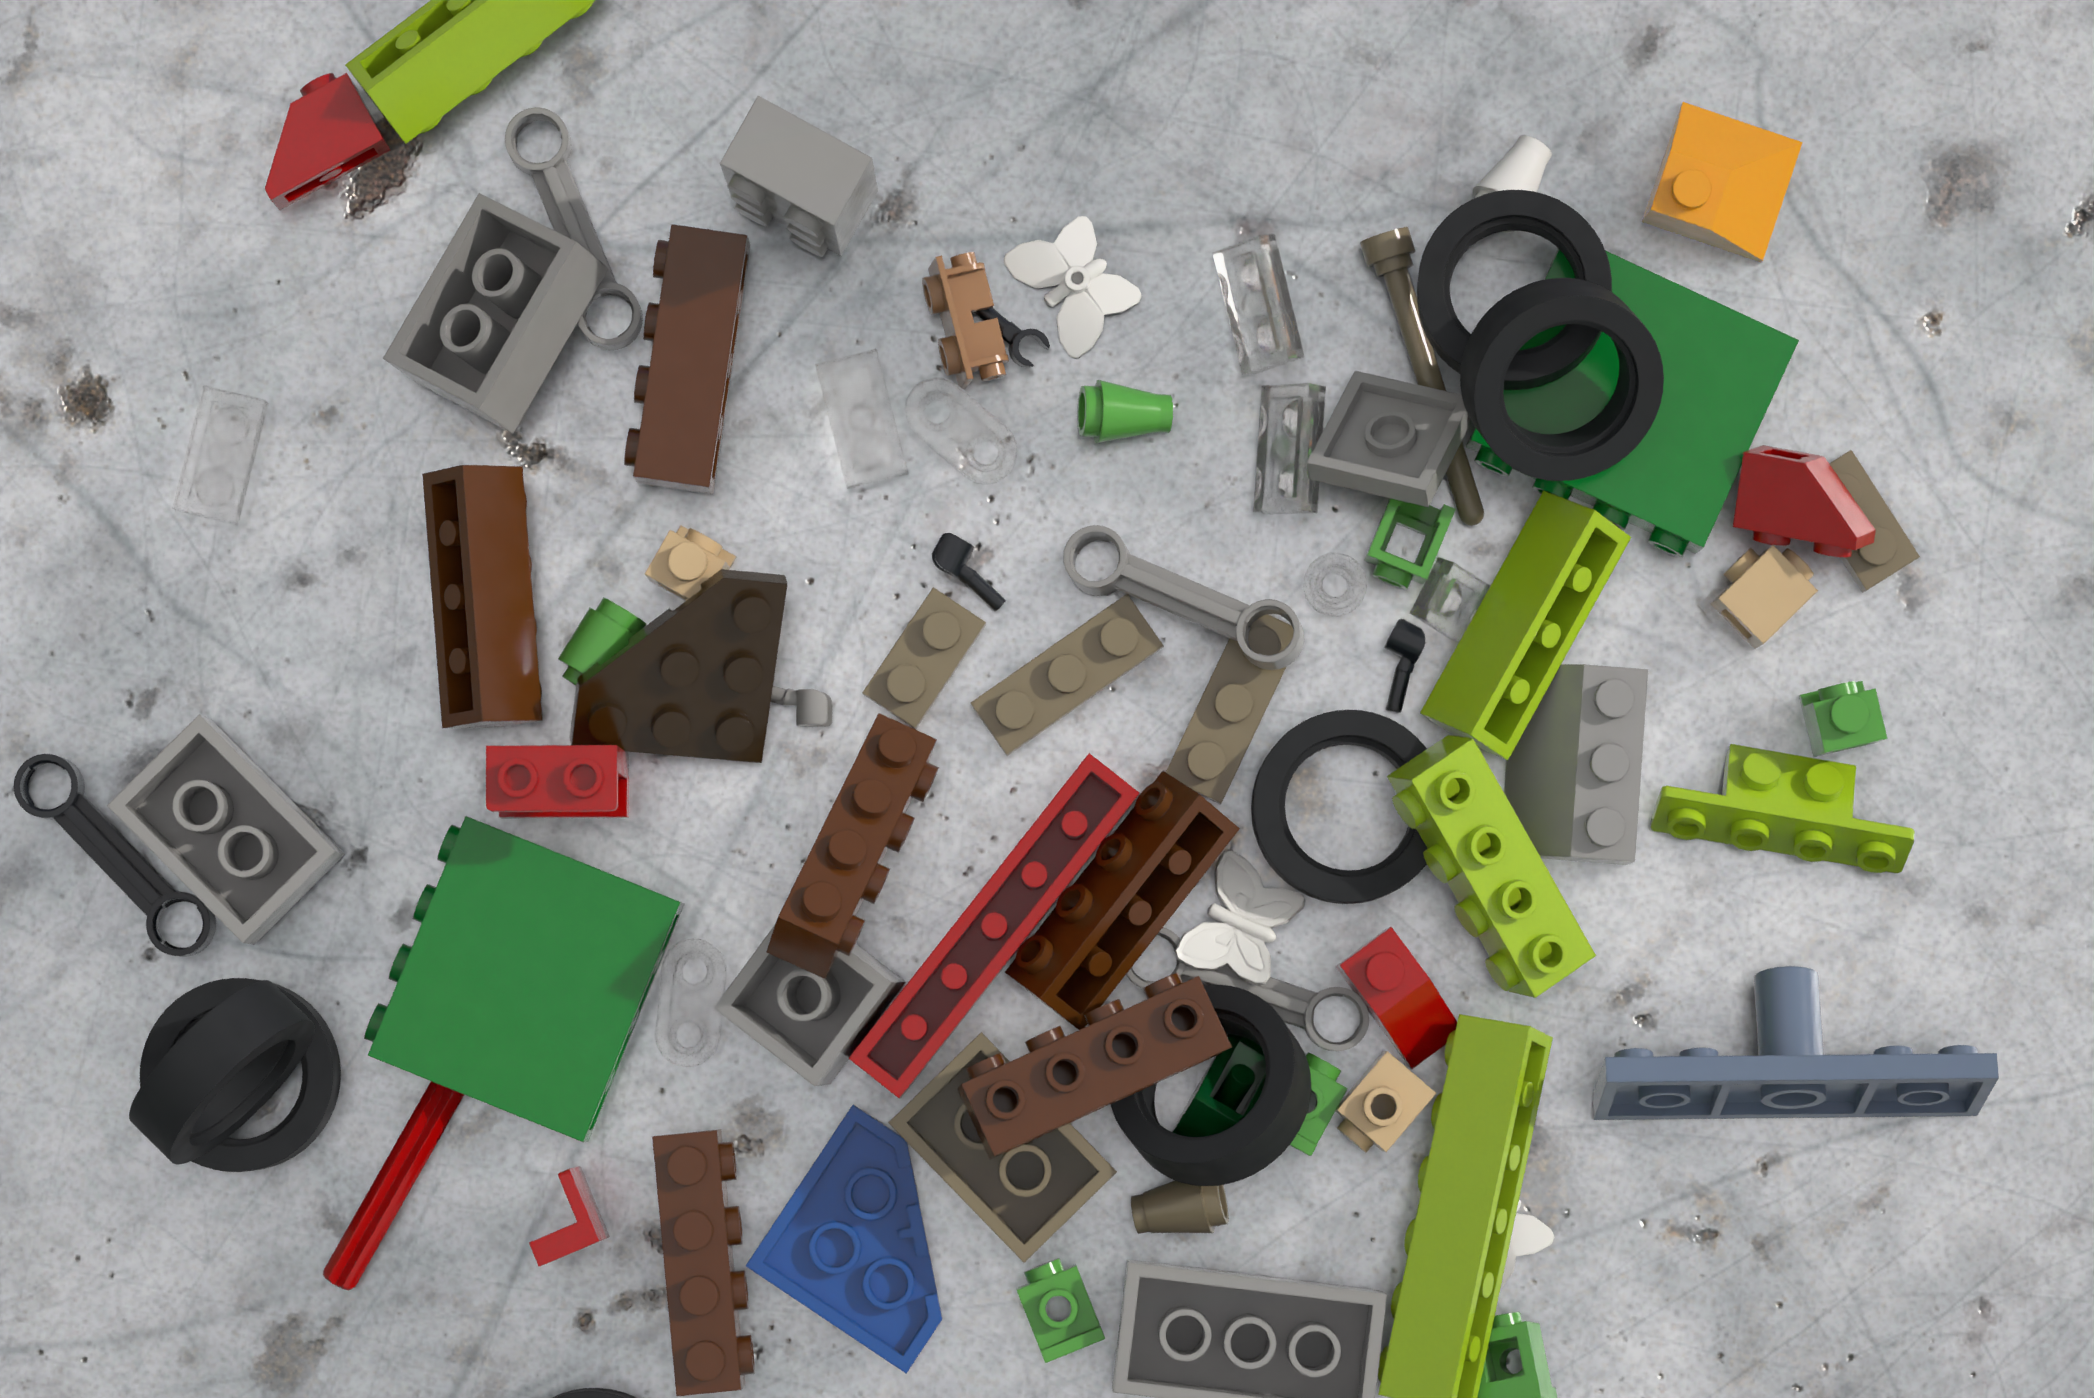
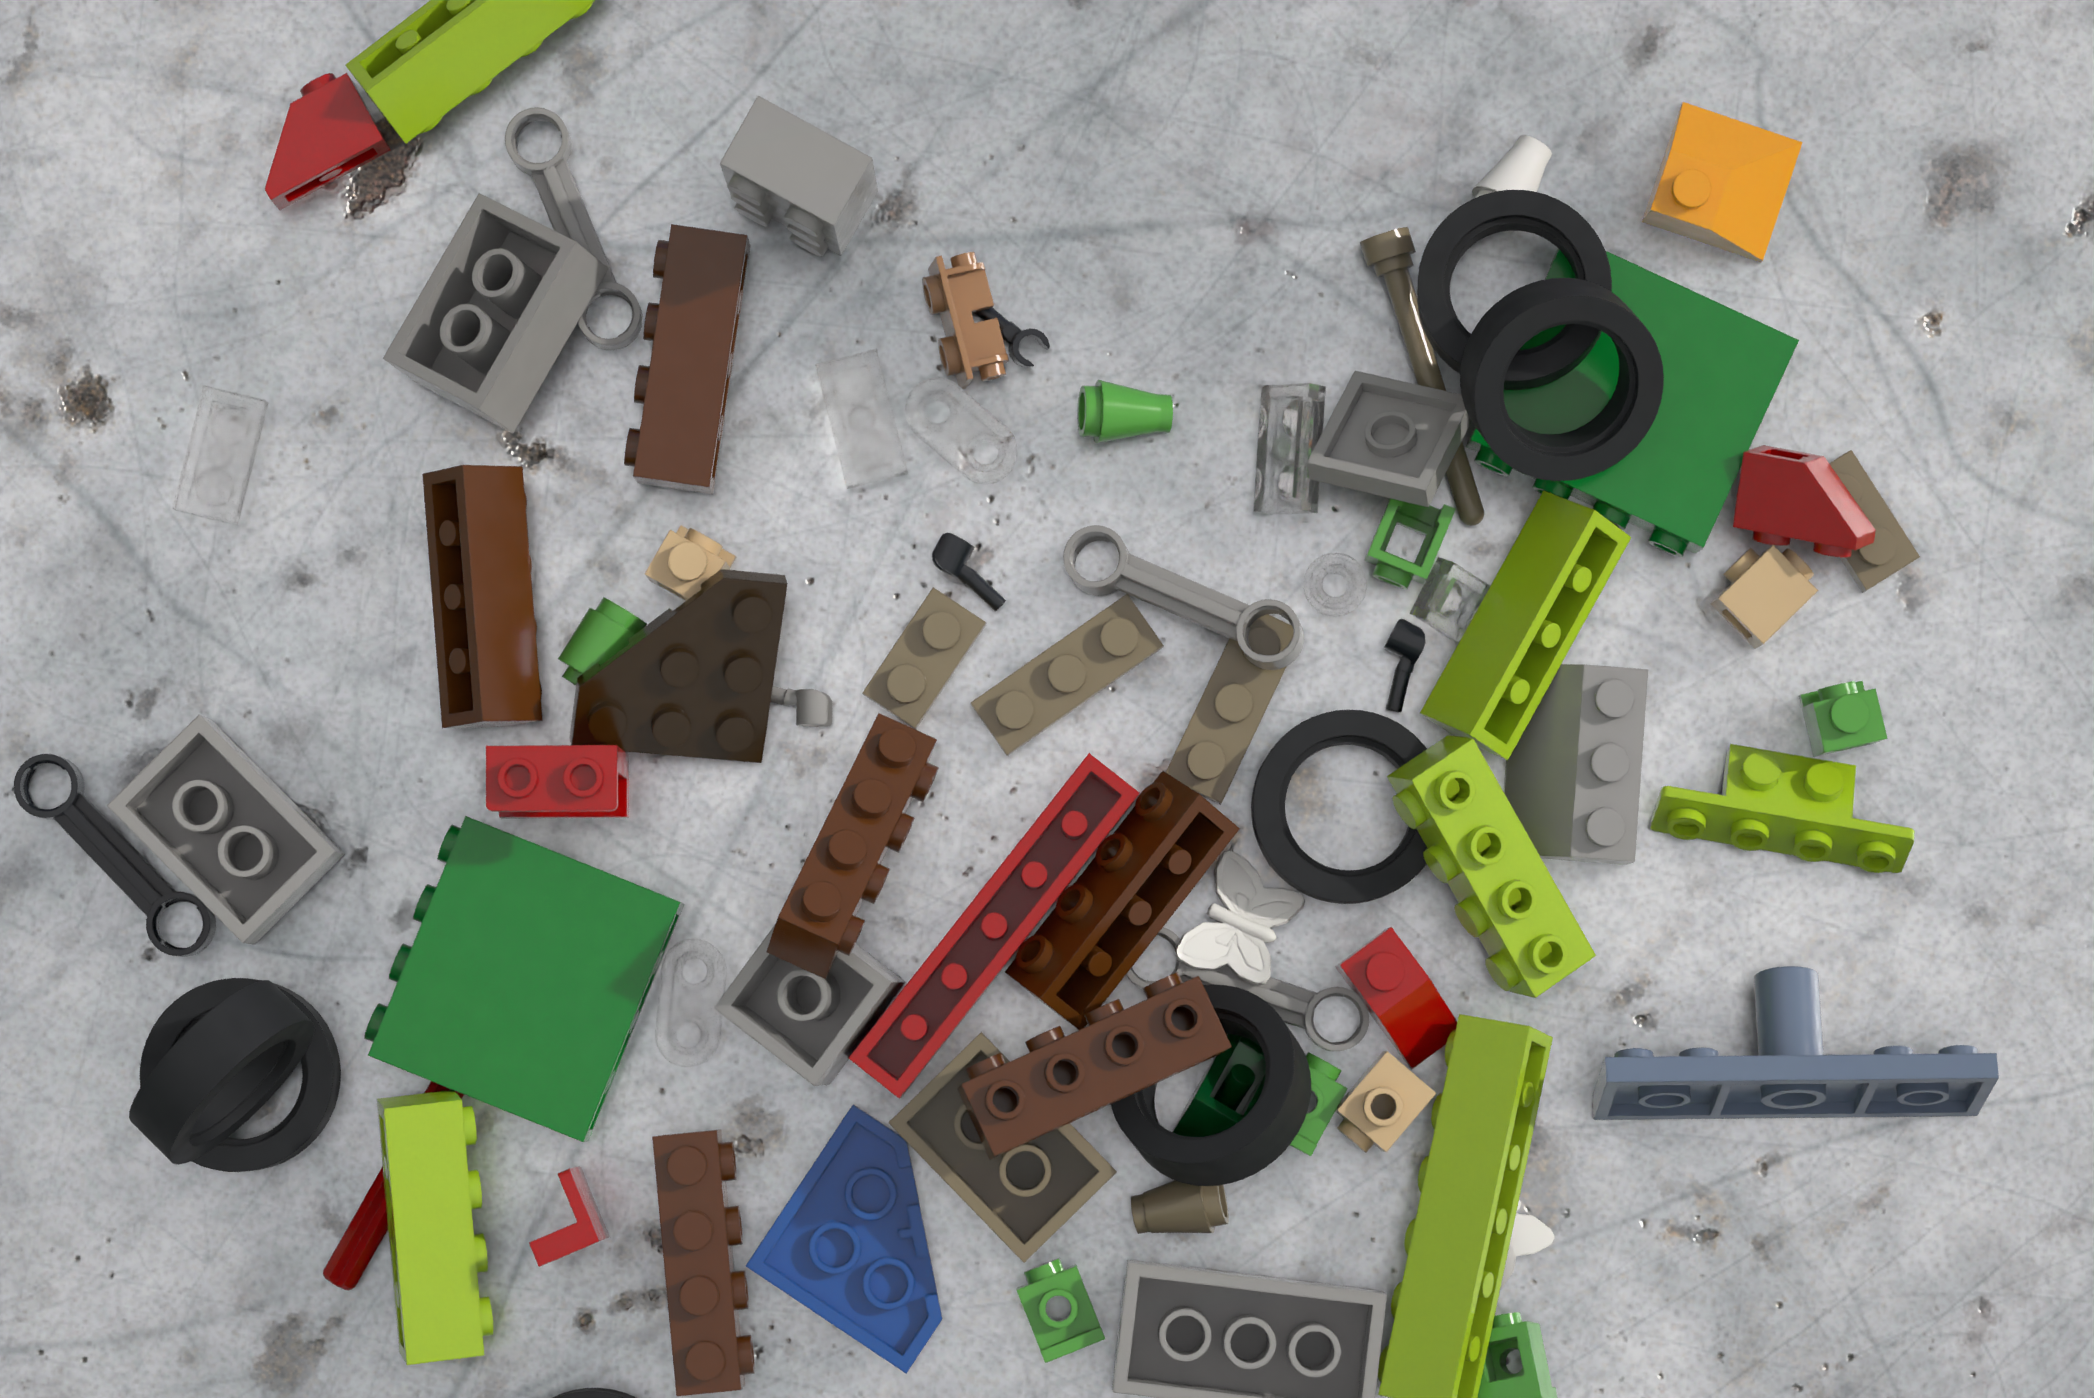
(432, 1226): none -> lime brick
(1079, 281): white piece -> none
(1258, 304): clear plate -> none

